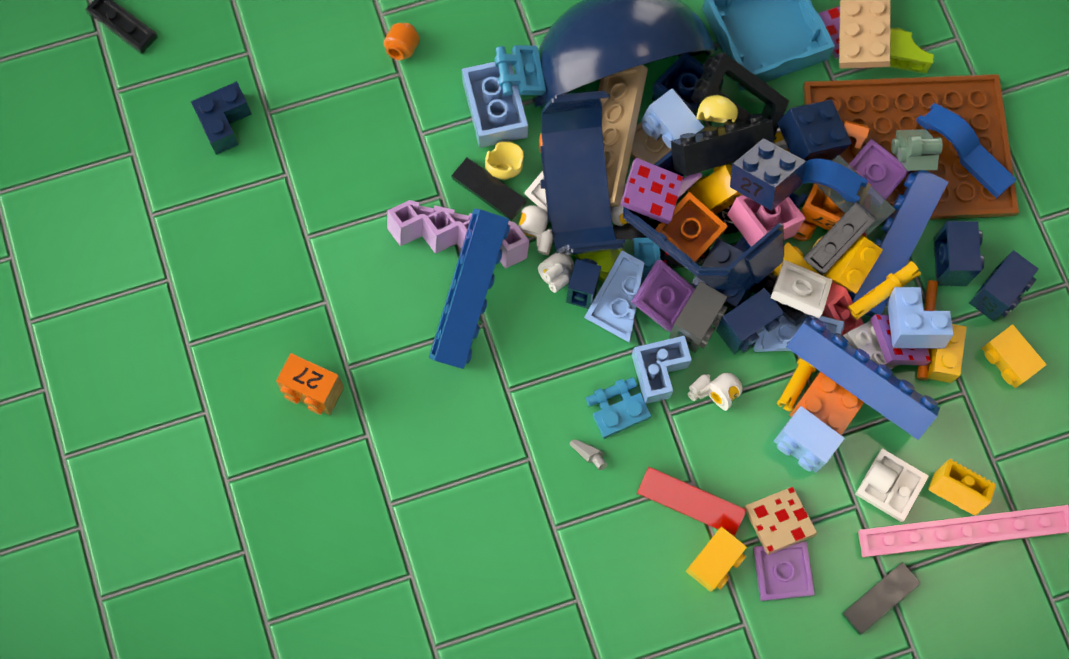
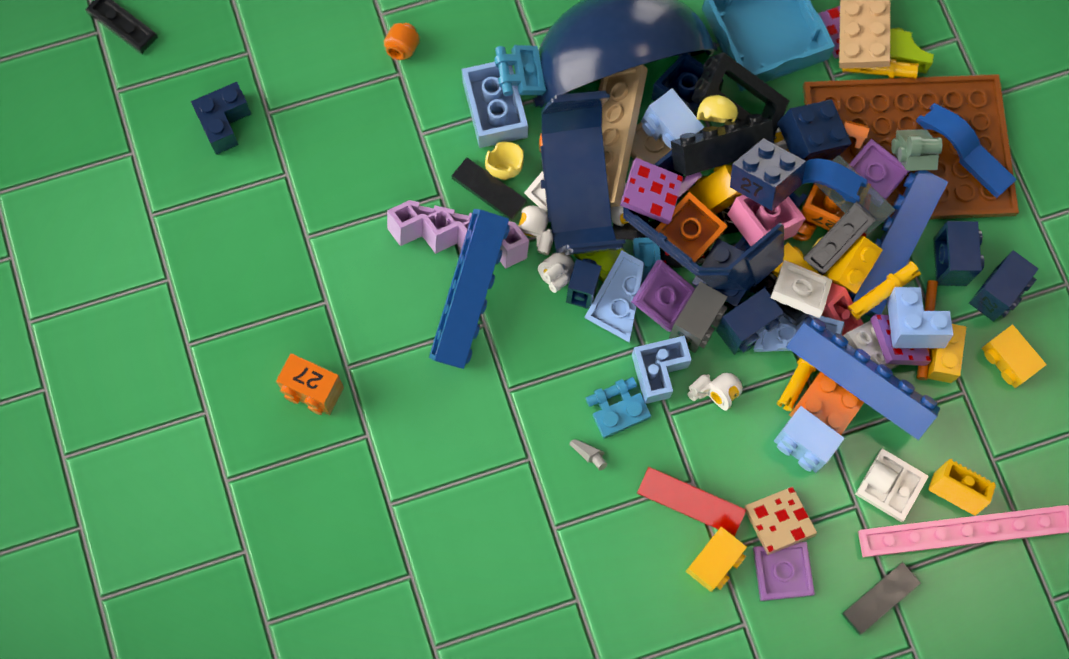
(897, 69): none -> yellow pin

